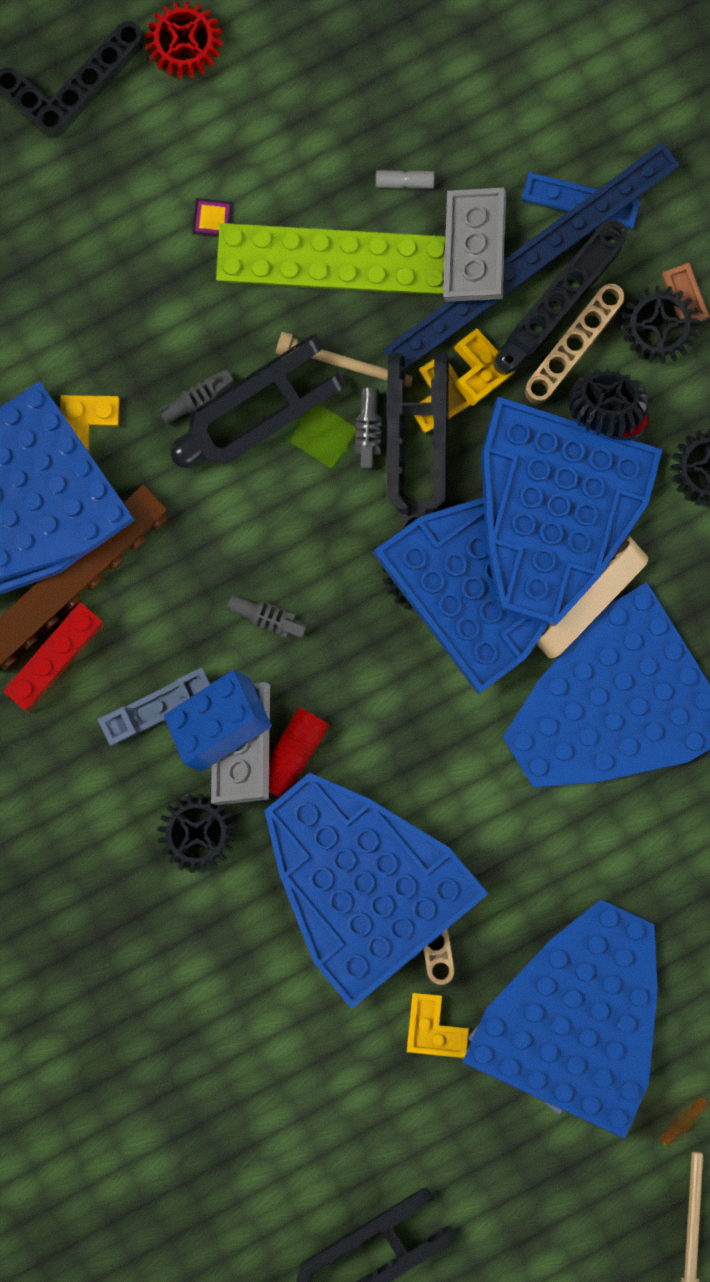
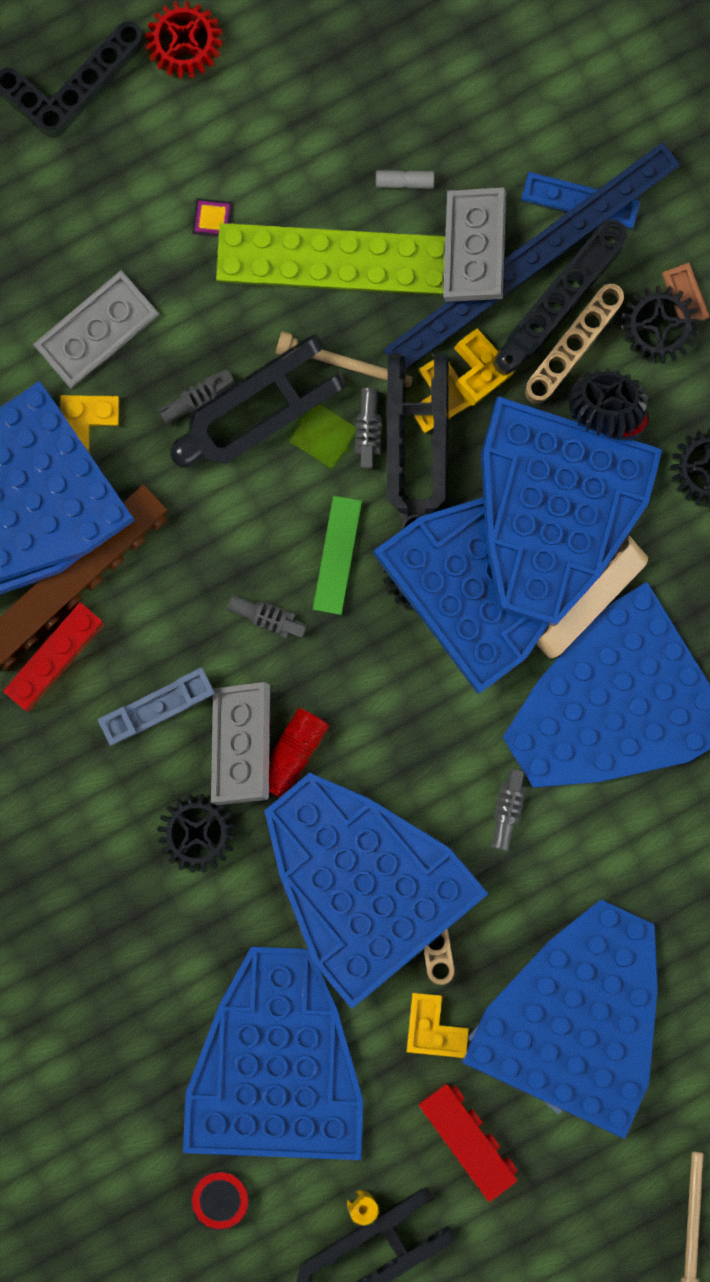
(96, 329): none -> light grey tile
(217, 720): blue brick -> none
(220, 1200): none -> piece
(275, 1067): none -> blue piece
(337, 555): none -> bright green tile
(363, 1209): none -> yellow piece
(467, 1141): none -> red brick
(508, 809): none -> dark grey hinge
(683, 1121): clear orange bar -> none

